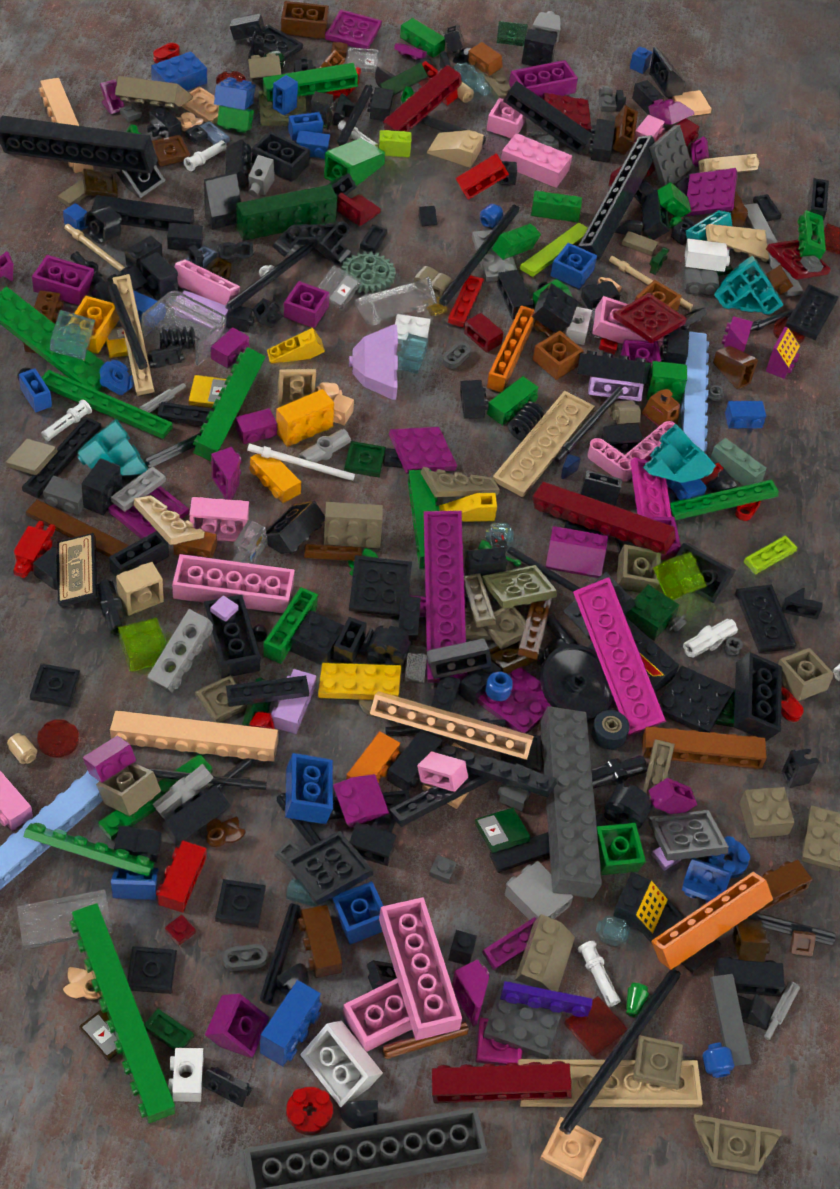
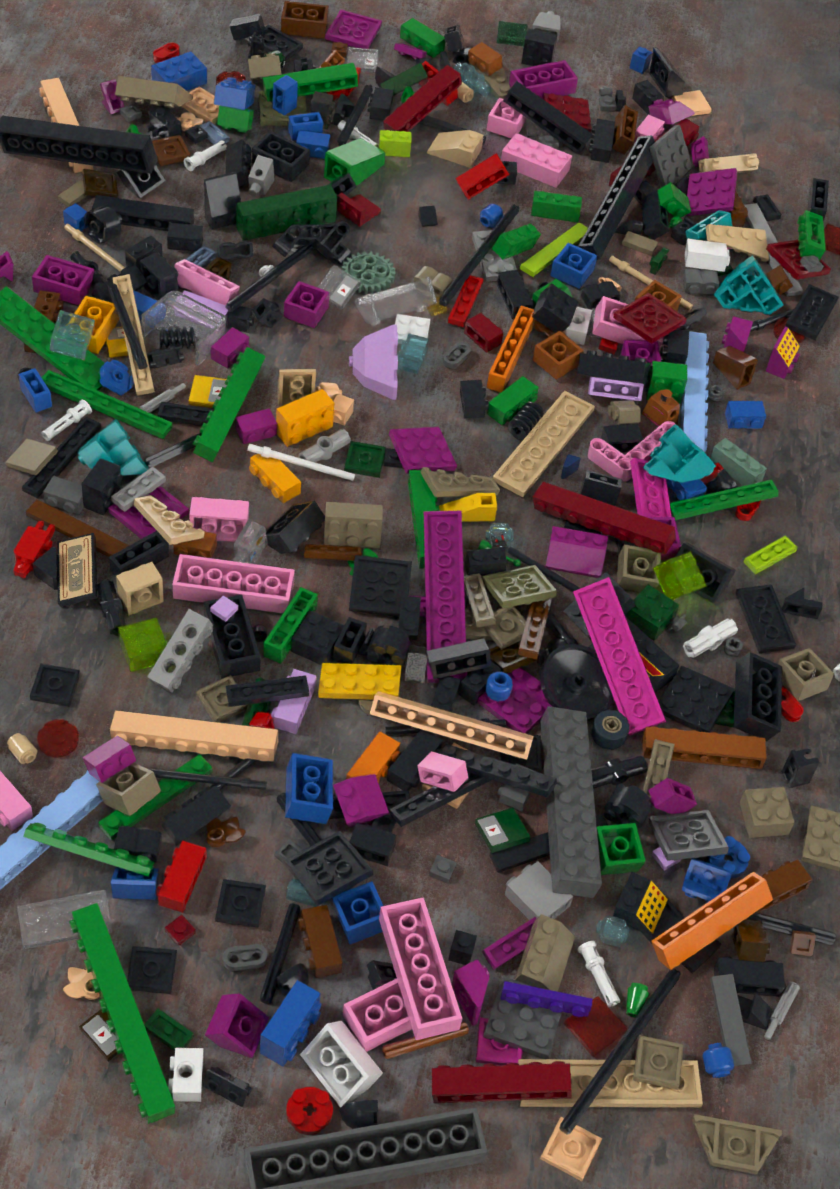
(183, 790): light grey piece -> none
(196, 256): black plate -> none
(226, 471): magenta slope -> none
(300, 347): yellow slope -> none
(373, 238): black tile -> none
(568, 447): black bar -> none

